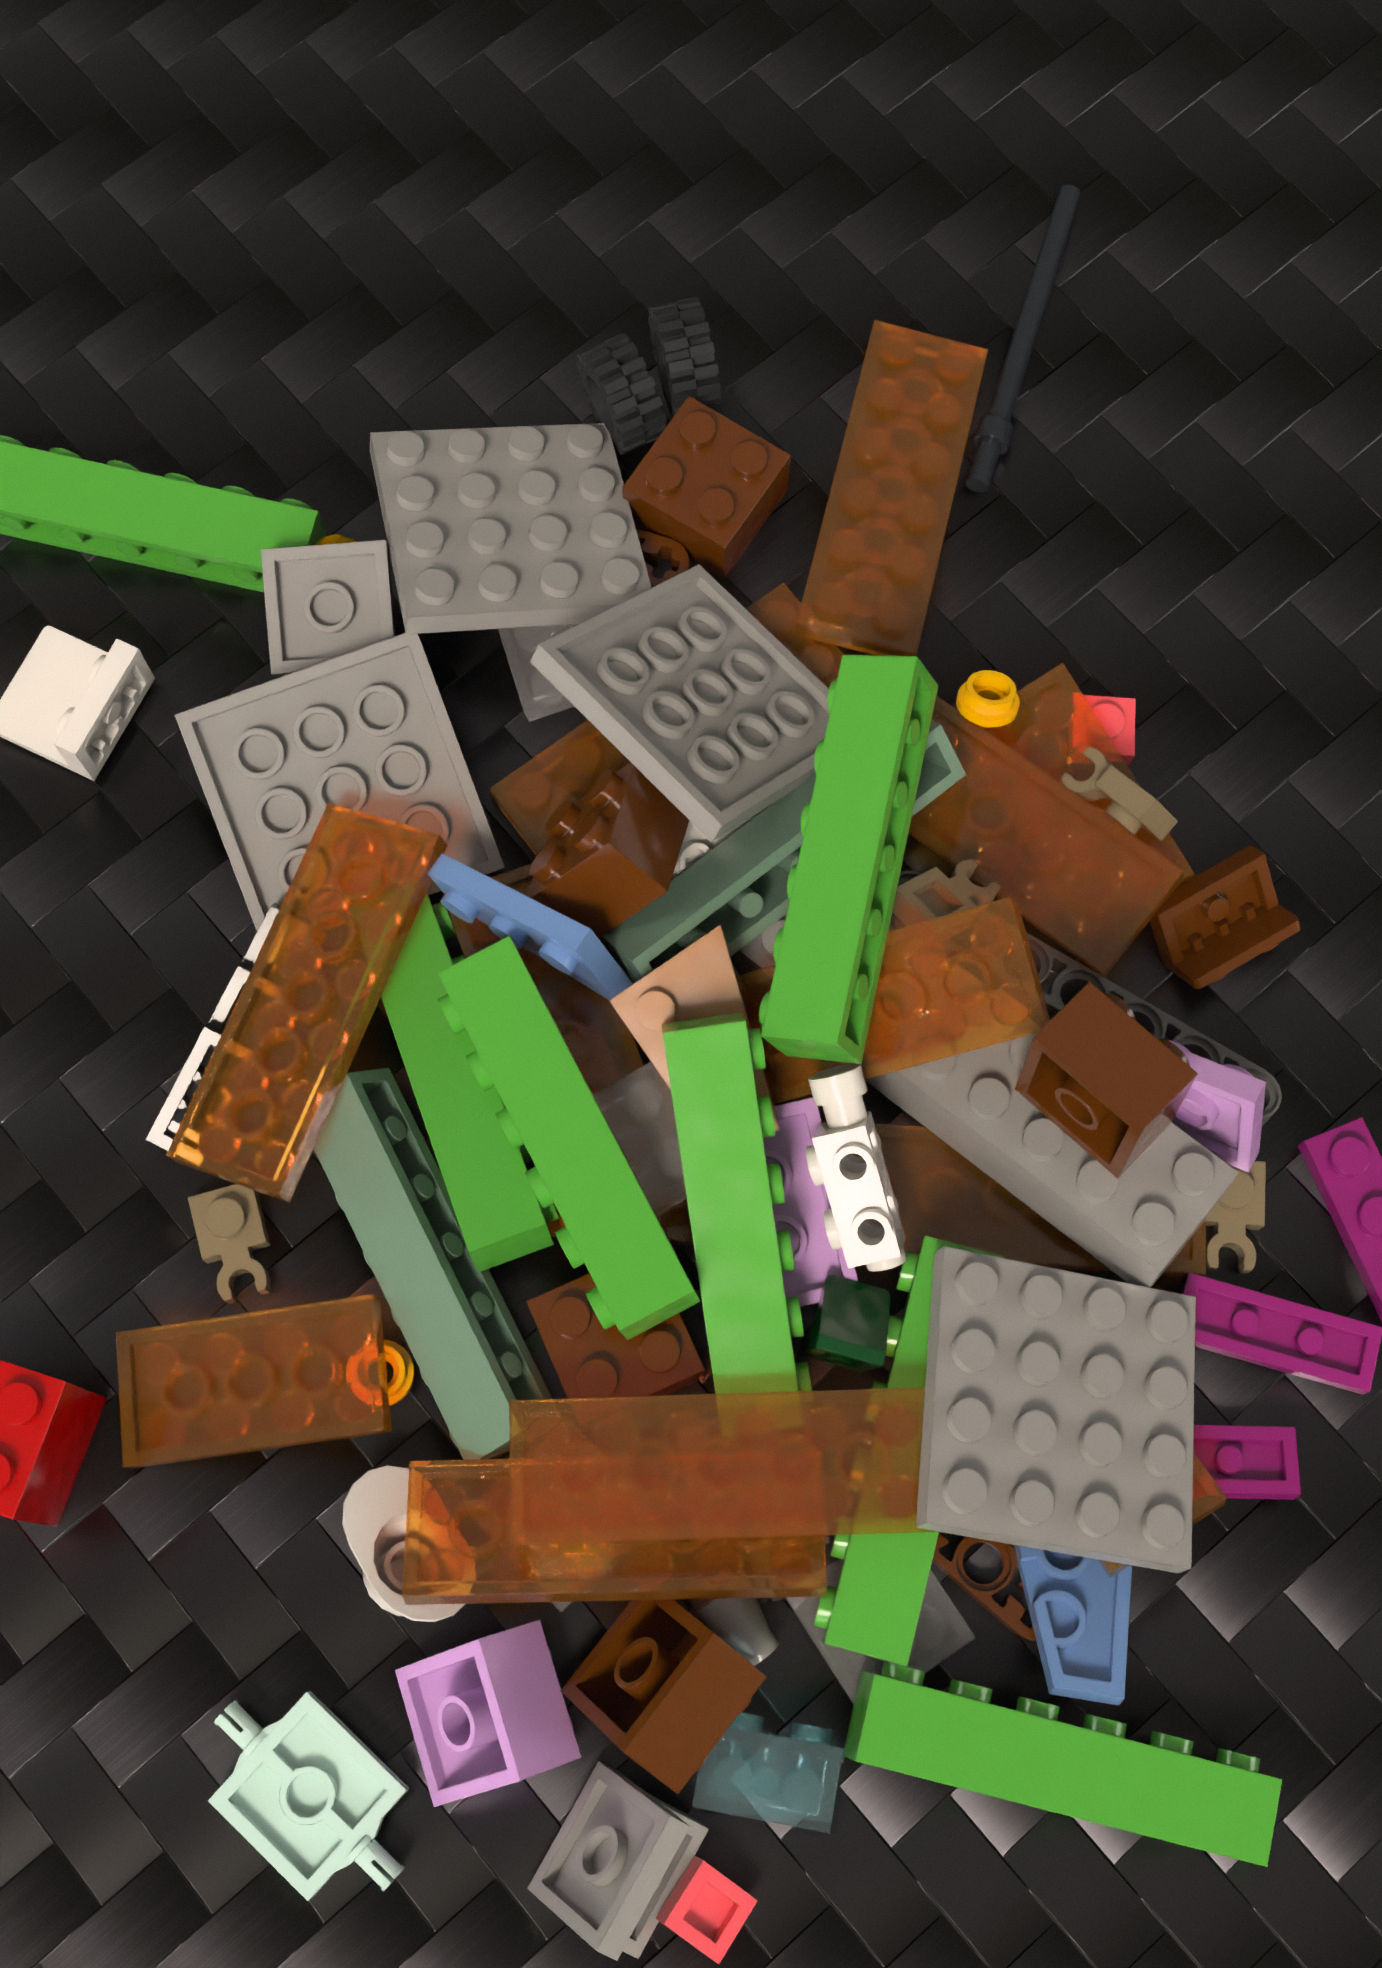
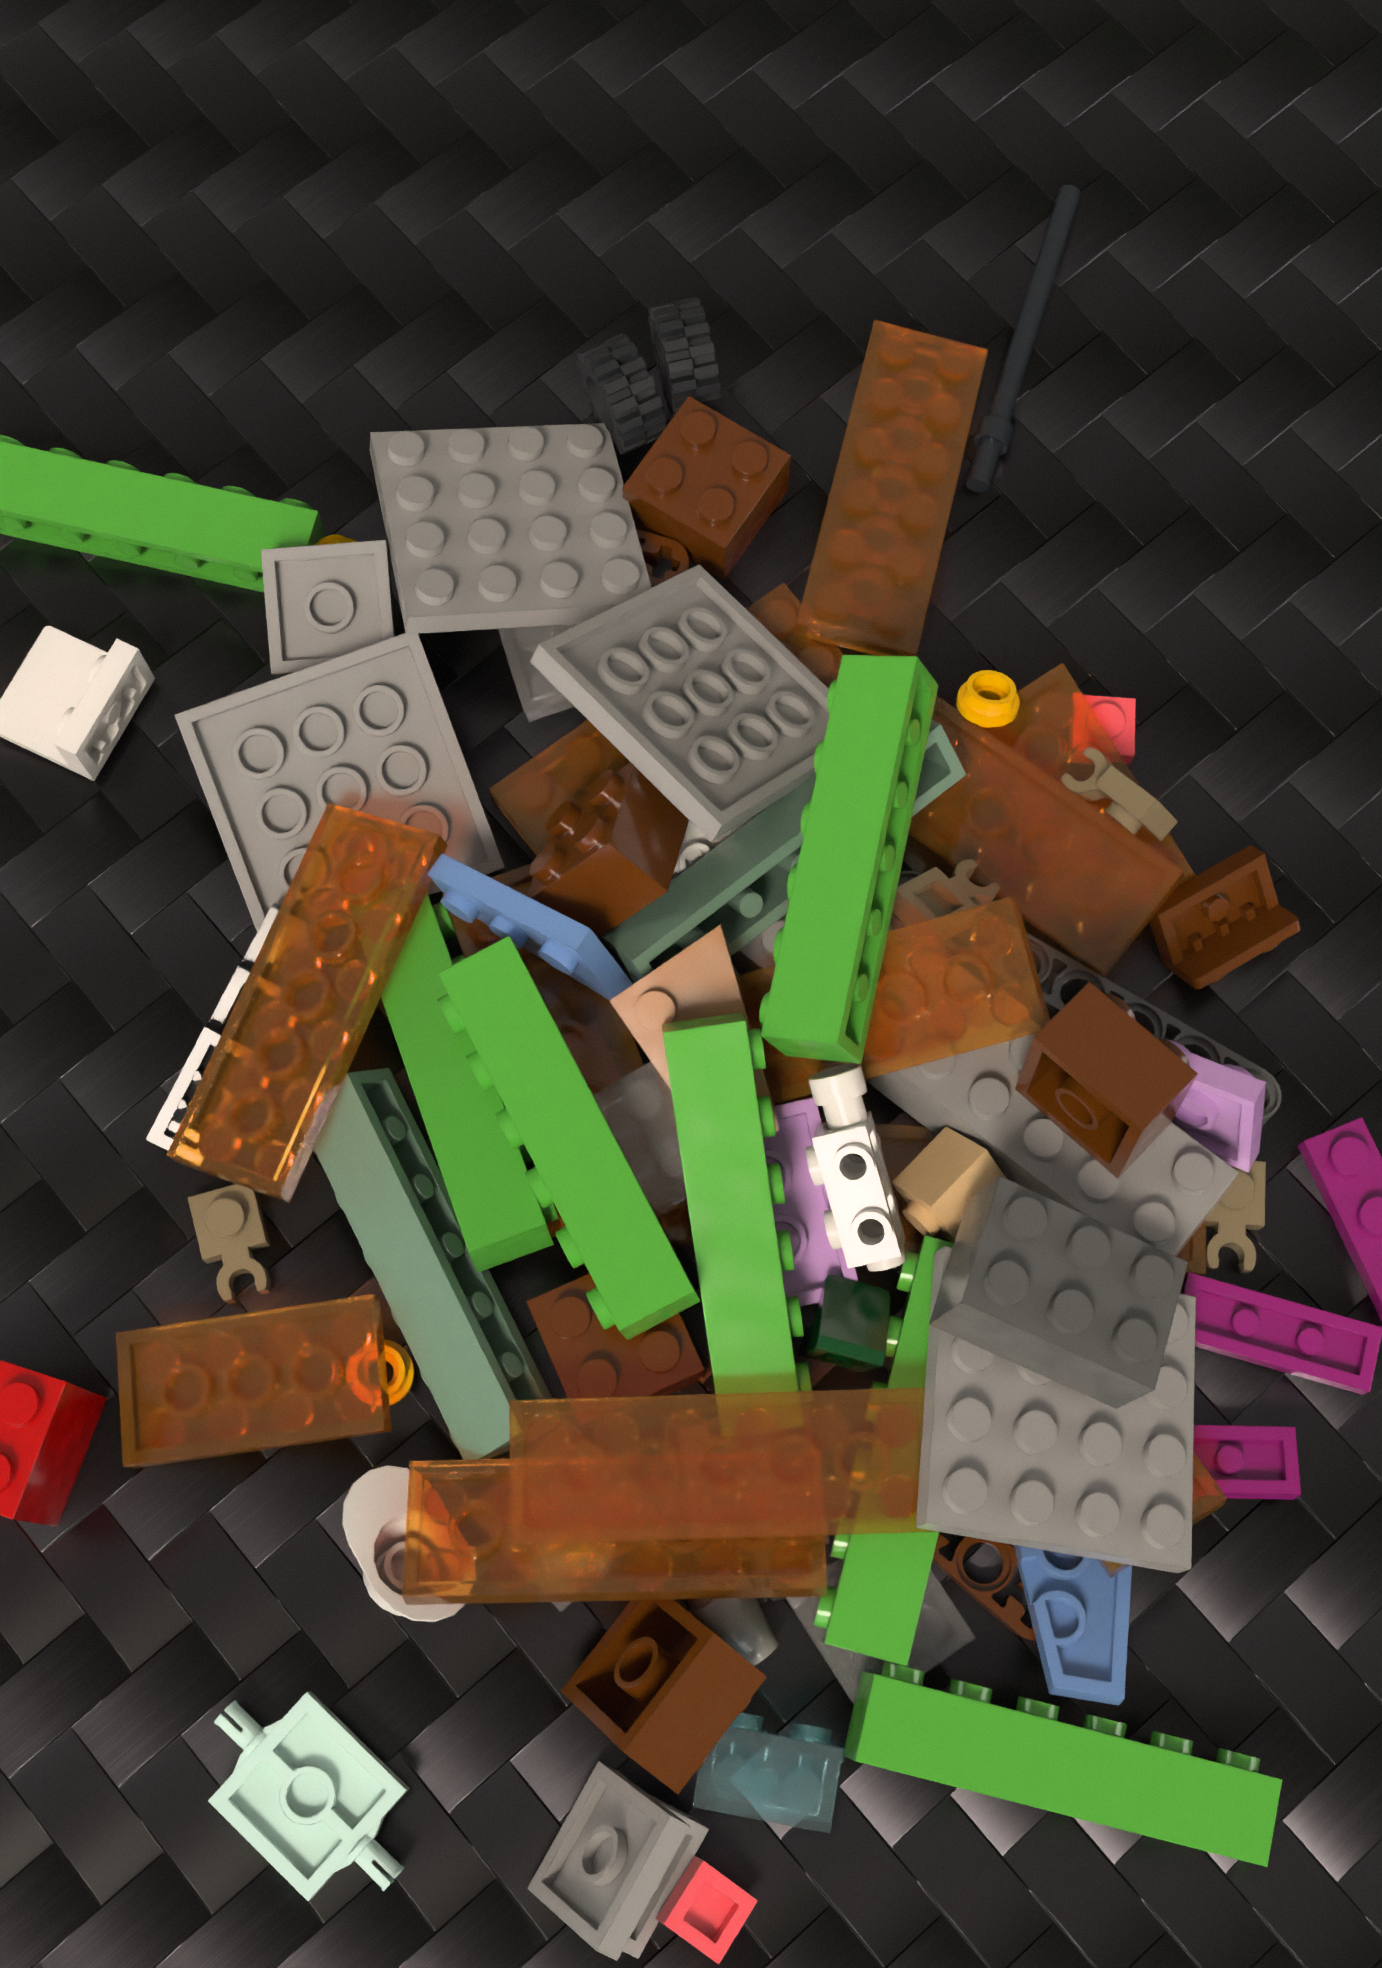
(487, 1713): lavender slope -> none
(943, 1181): none -> tan brick
(1059, 1293): none -> dark grey brick

